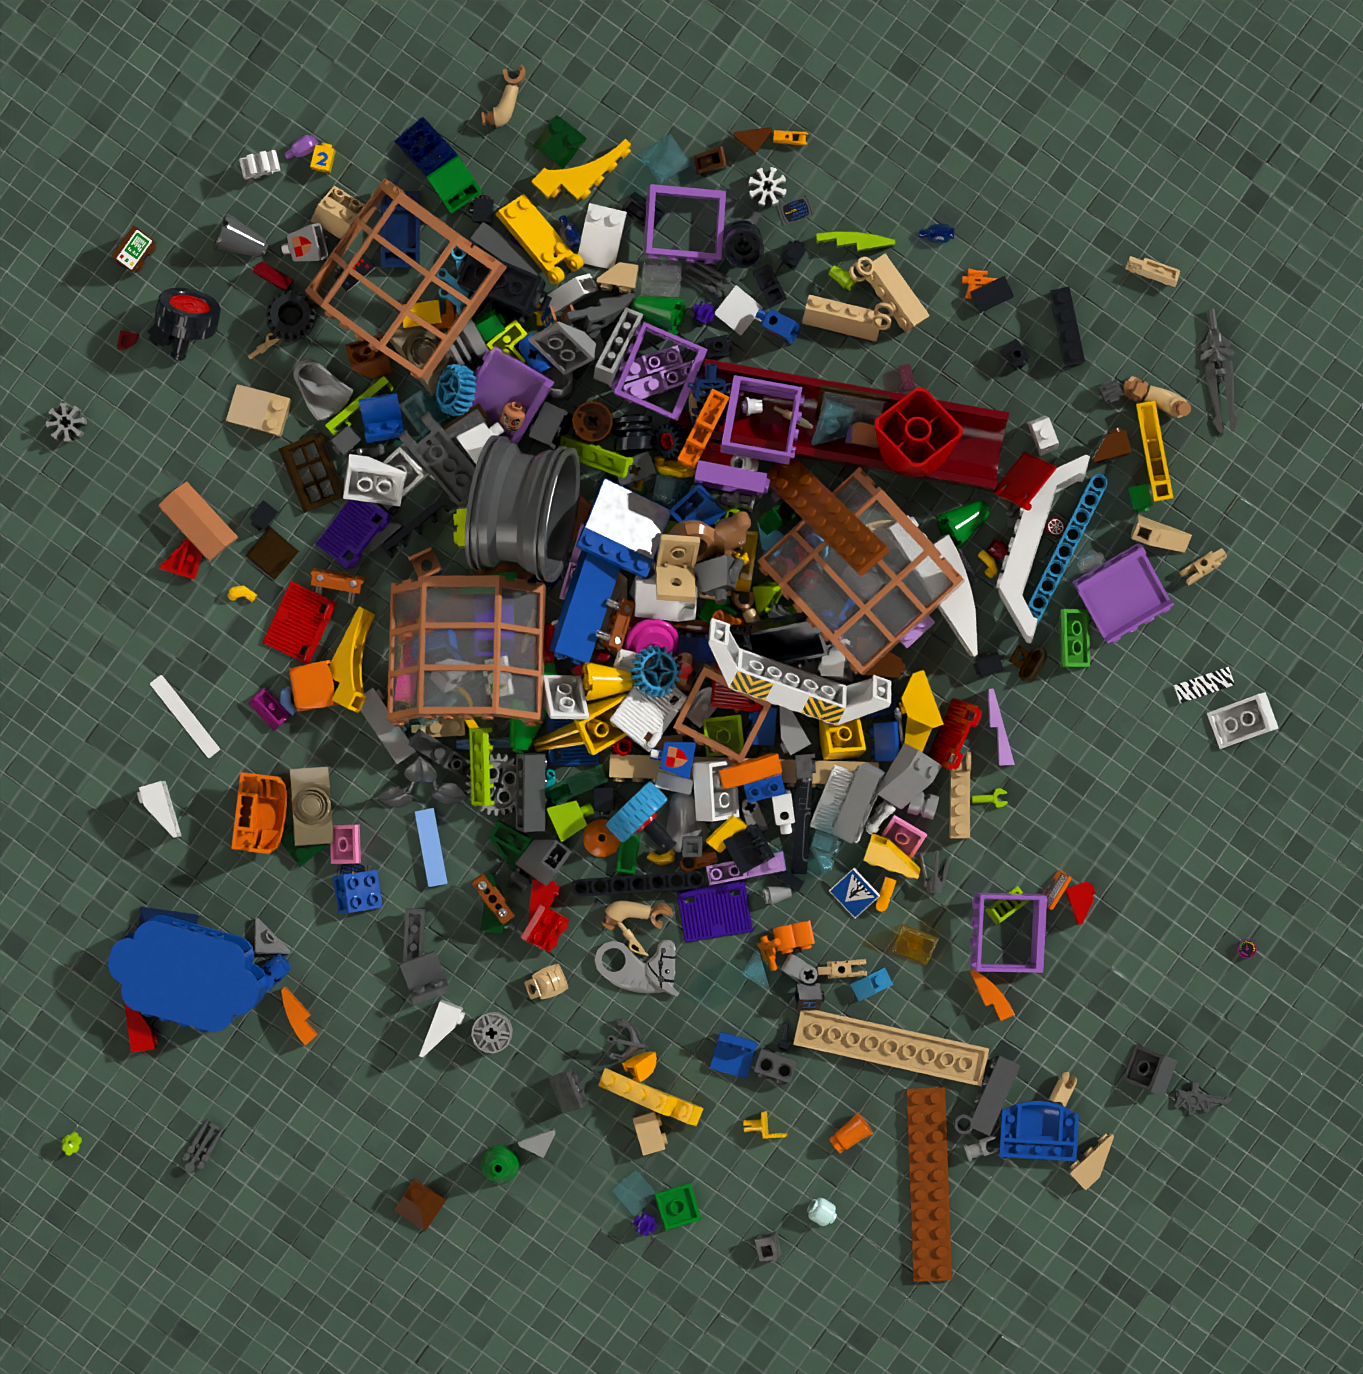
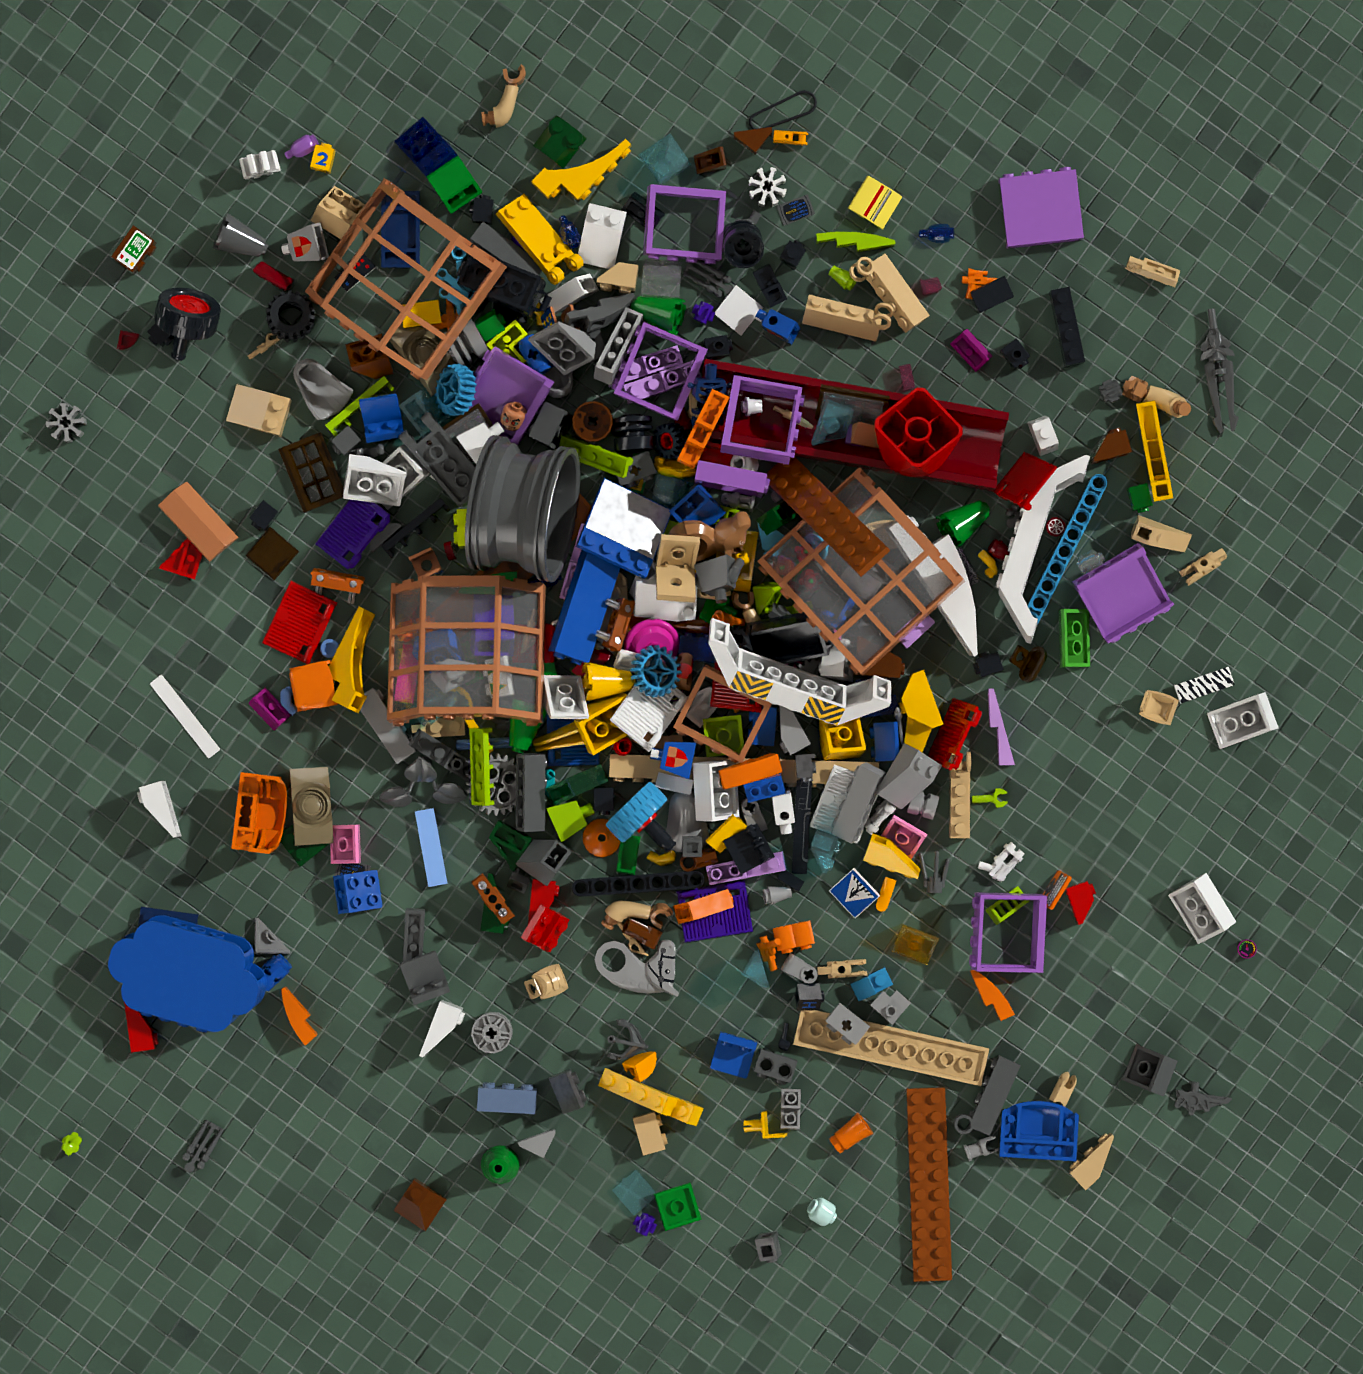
(241, 591): yellow arm -> none
(328, 648): none -> medium blue tile
(450, 551): none -> dark red tile
(507, 1098): none -> sand blue brick
(645, 934): none -> reddish brown piece
(703, 906): none -> orange slope
(777, 103): none -> black piece
(790, 1109): none -> light grey slope
(857, 1029): none -> light grey brick
(875, 202): none -> light yellow slope
(890, 1006): none -> light grey brick
(930, 286): none -> clear pink slope
(971, 350): none -> magenta slope
(998, 868): none -> white piece
(1041, 208): none -> medium lavender panel
(1158, 707): none -> tan piece
(1202, 908): none -> white slope

